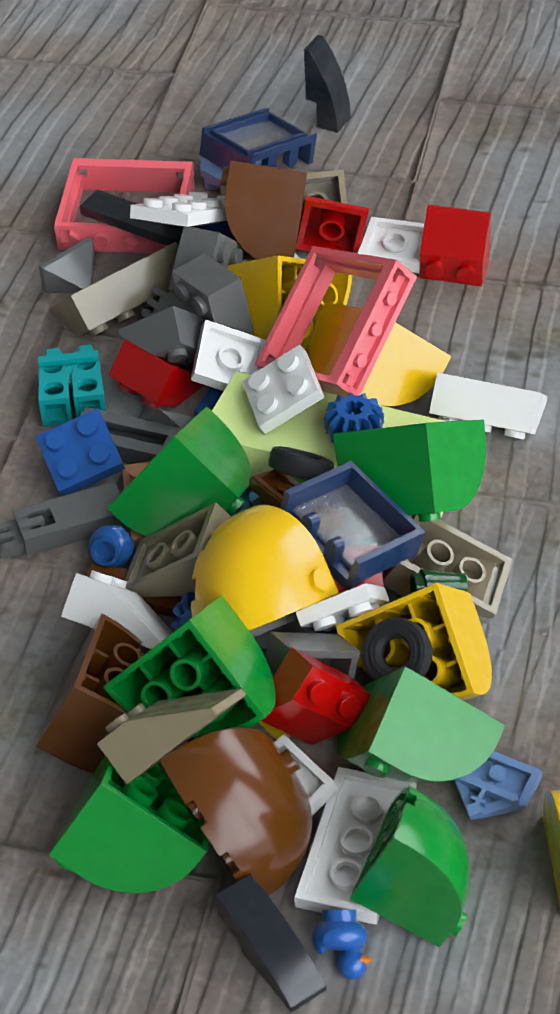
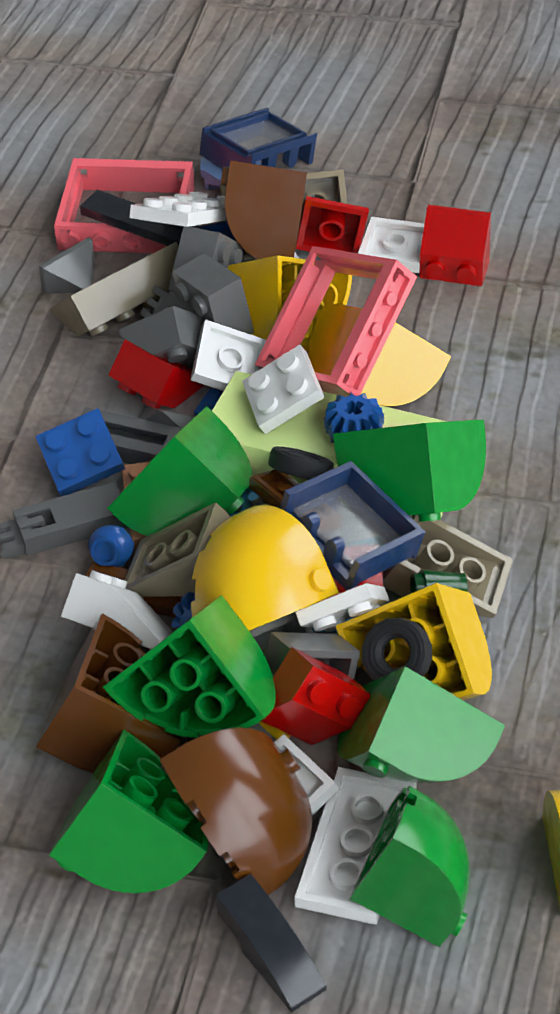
(68, 374): teal hips -> none
(150, 733): dark tan slope -> none
(326, 86): black slope -> none
(342, 932): blue animal -> none
(497, 404): white slope -> none
(498, 787): medium blue slope -> none

